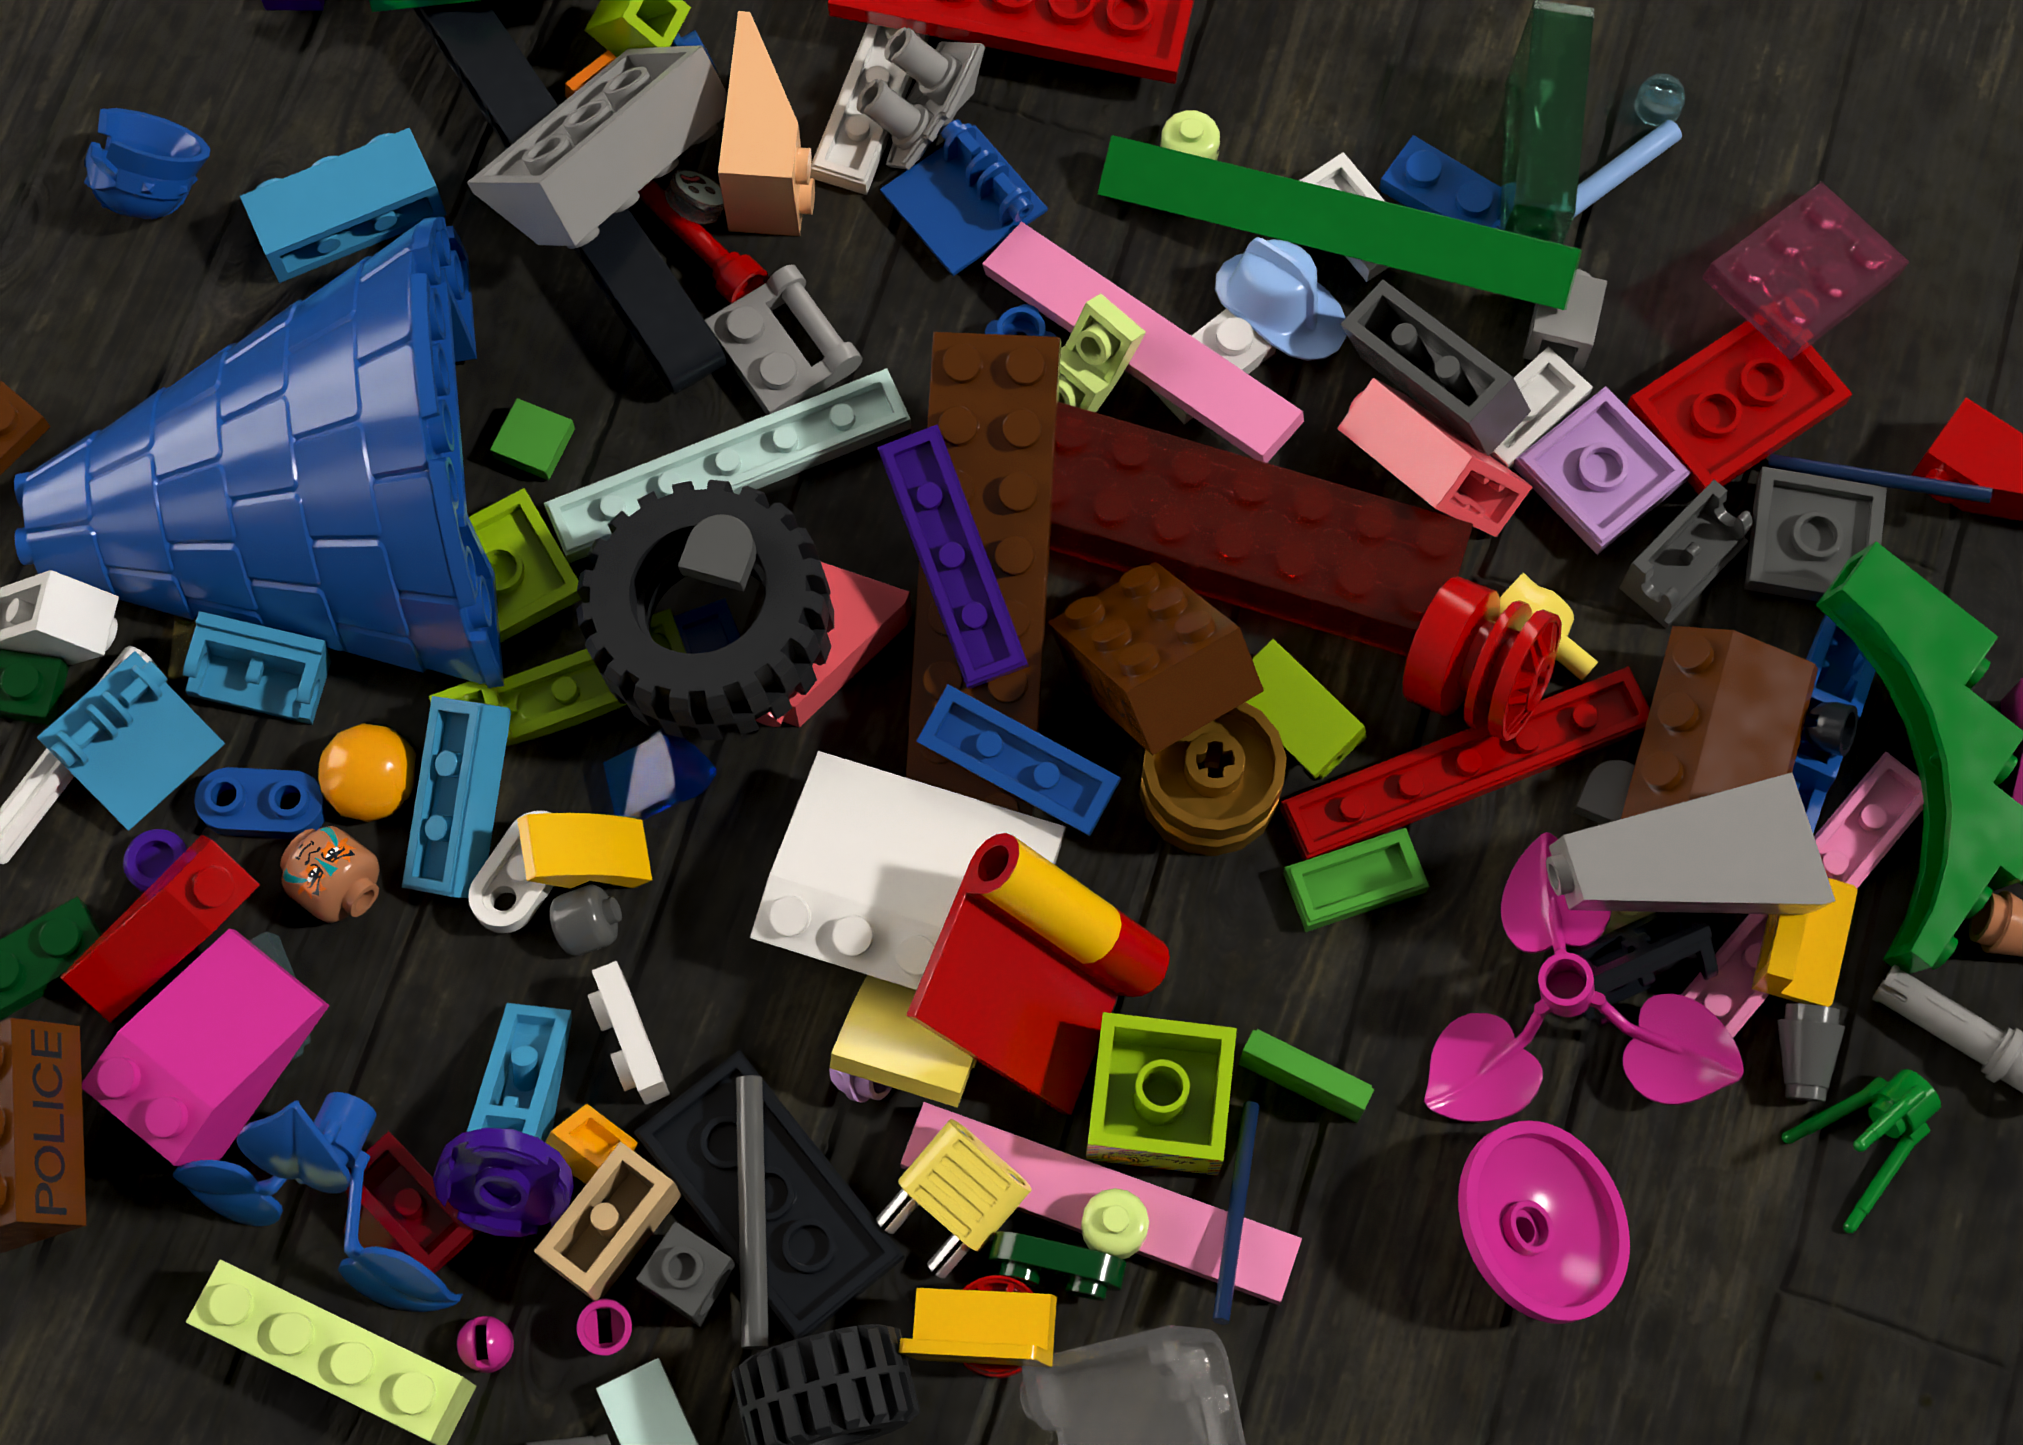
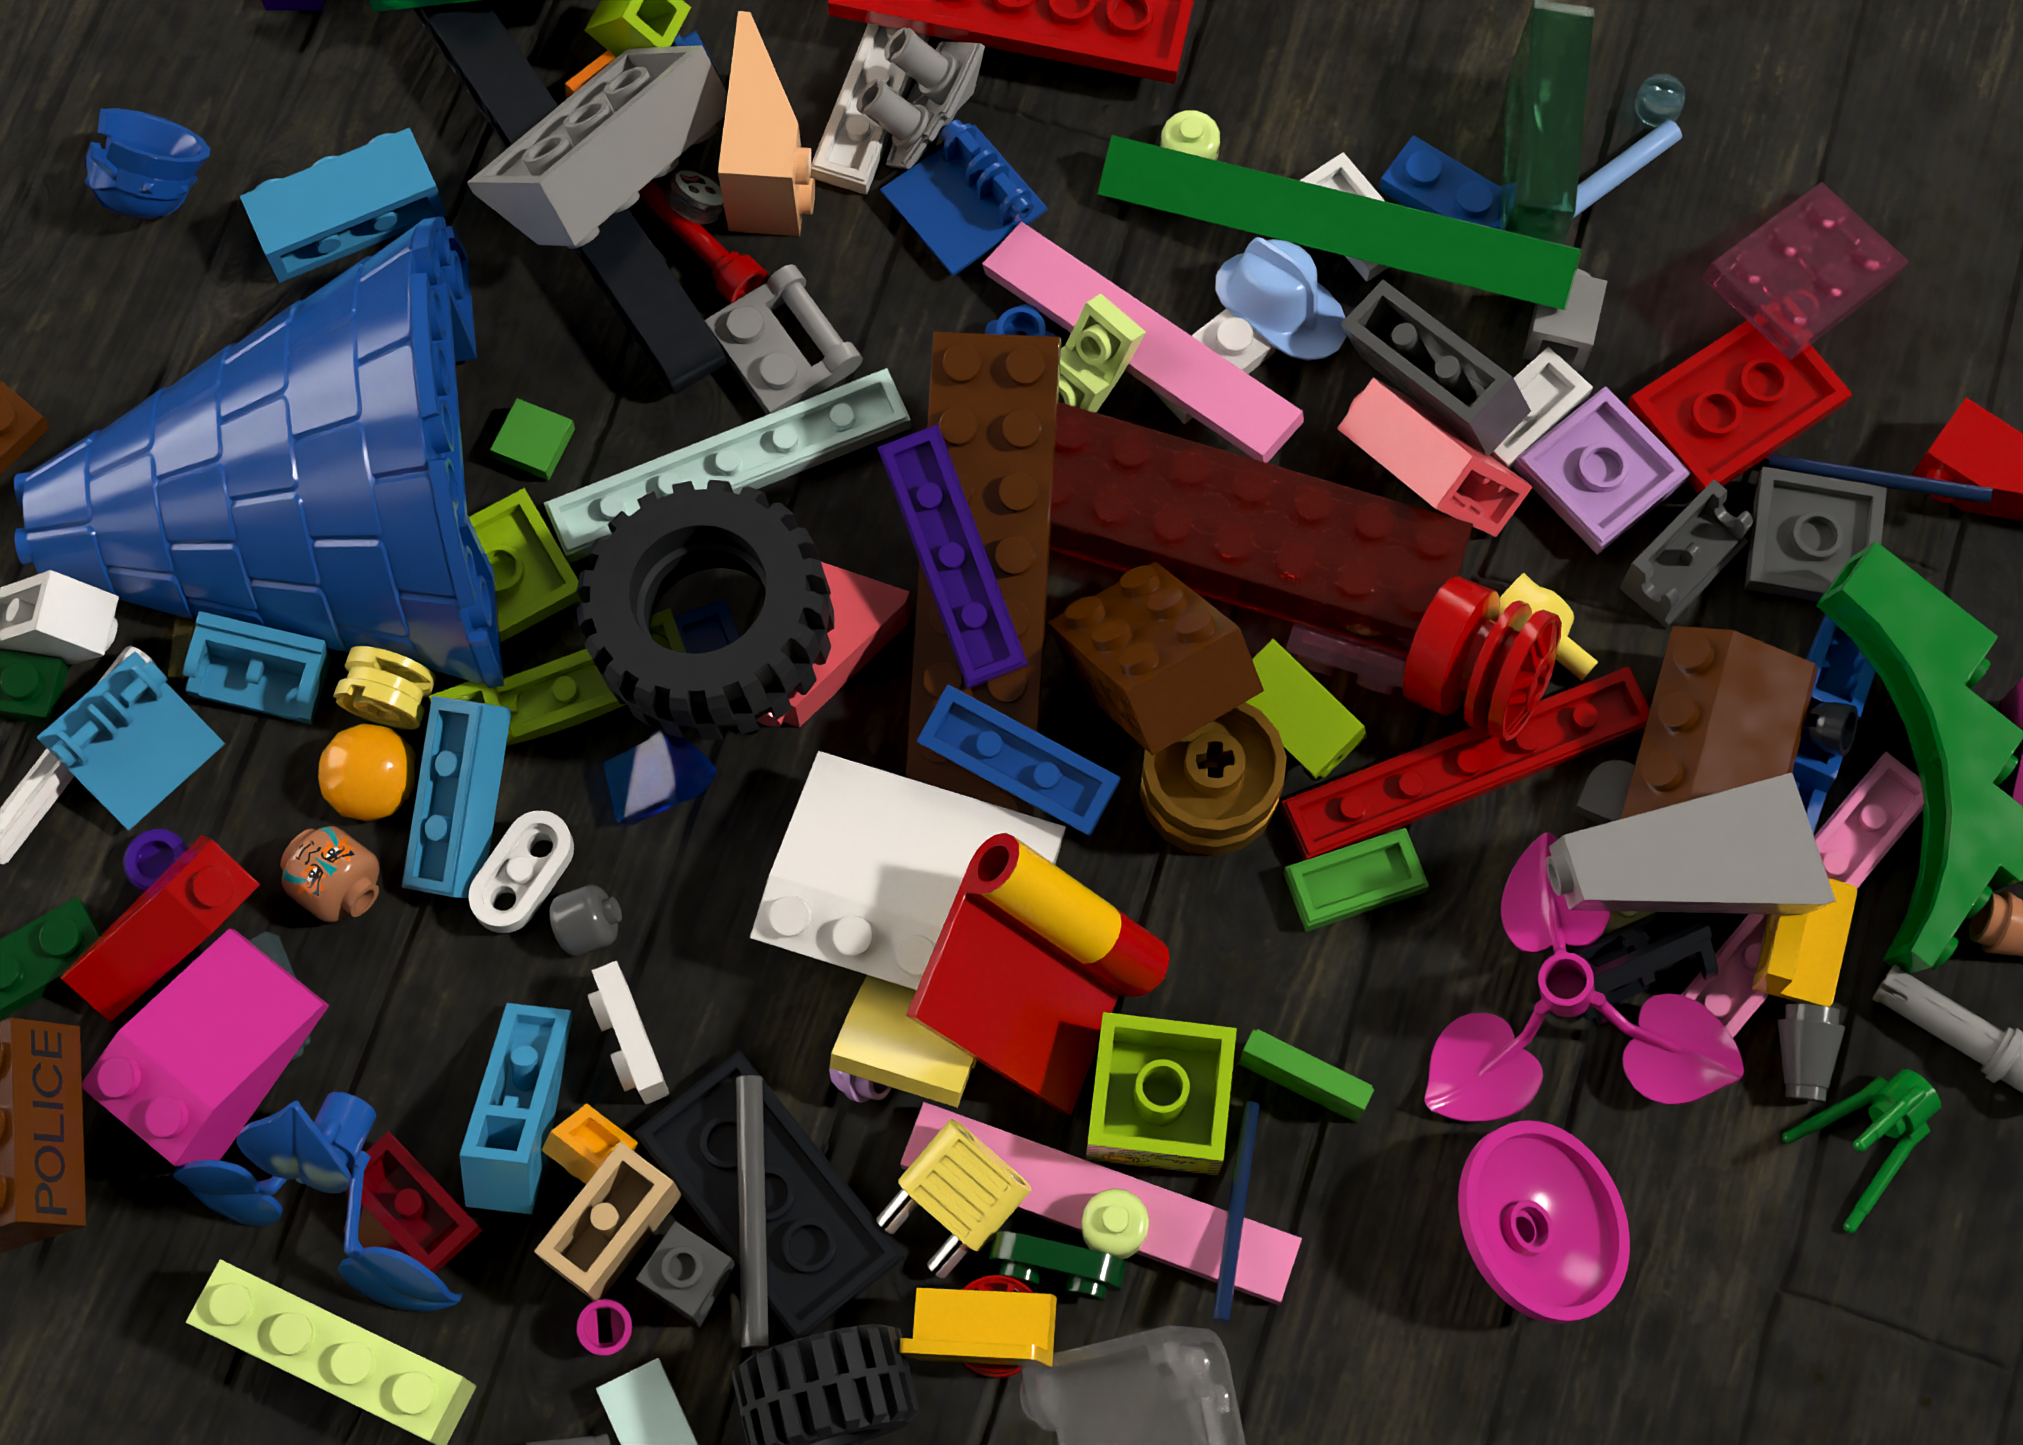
(258, 803): blue plate -> none
(384, 687): none -> light yellow wheel
(498, 1340): dark pink hinge -> none
(503, 1181): dark purple tile -> none
(584, 848): yellow slope -> none
(719, 552): dark grey tile -> none
(1322, 650): none -> clear pink plate

